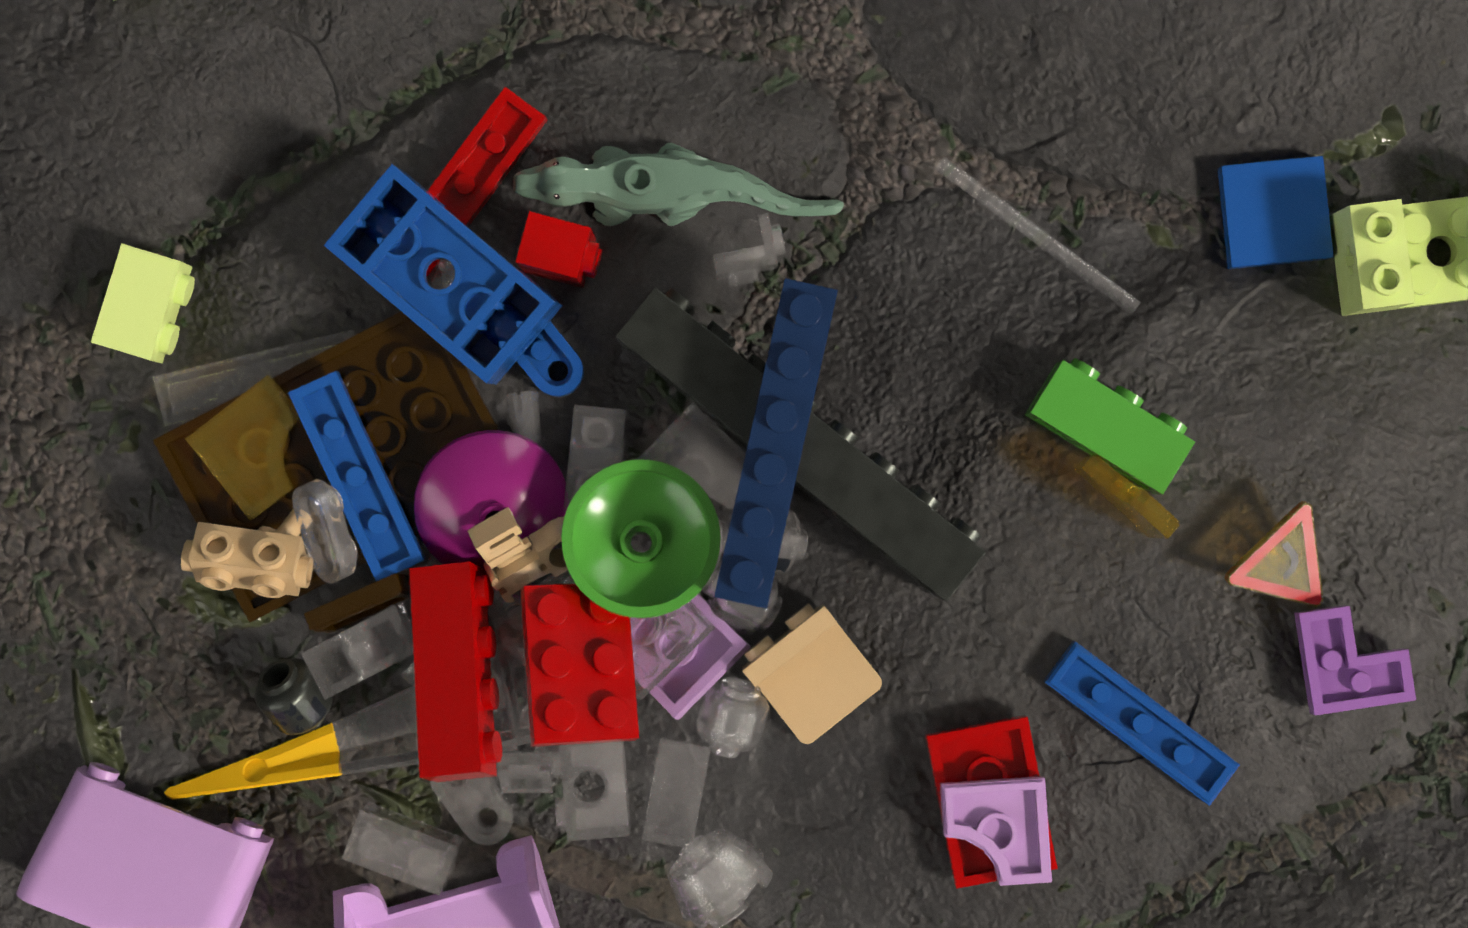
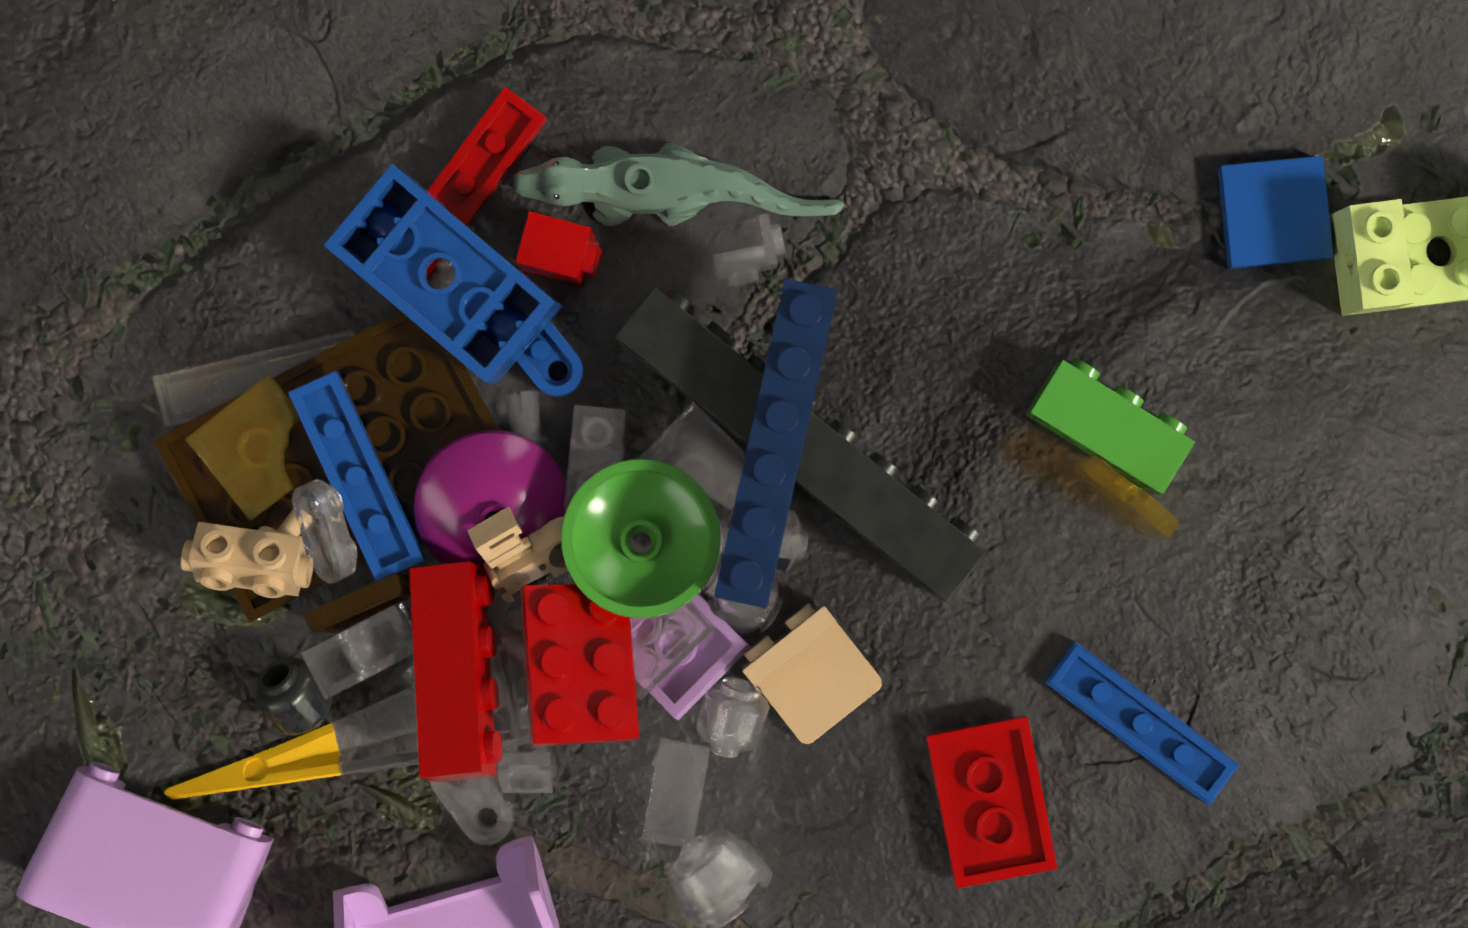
(143, 304): yellowish green brick -> none
(403, 848): clear brick -> none
(592, 816): clear brick -> none
(1004, 821): lavender tile -> none
(1037, 235): clear axle -> none
(1283, 561): piece -> none
(1338, 676): medium lavender plate -> none

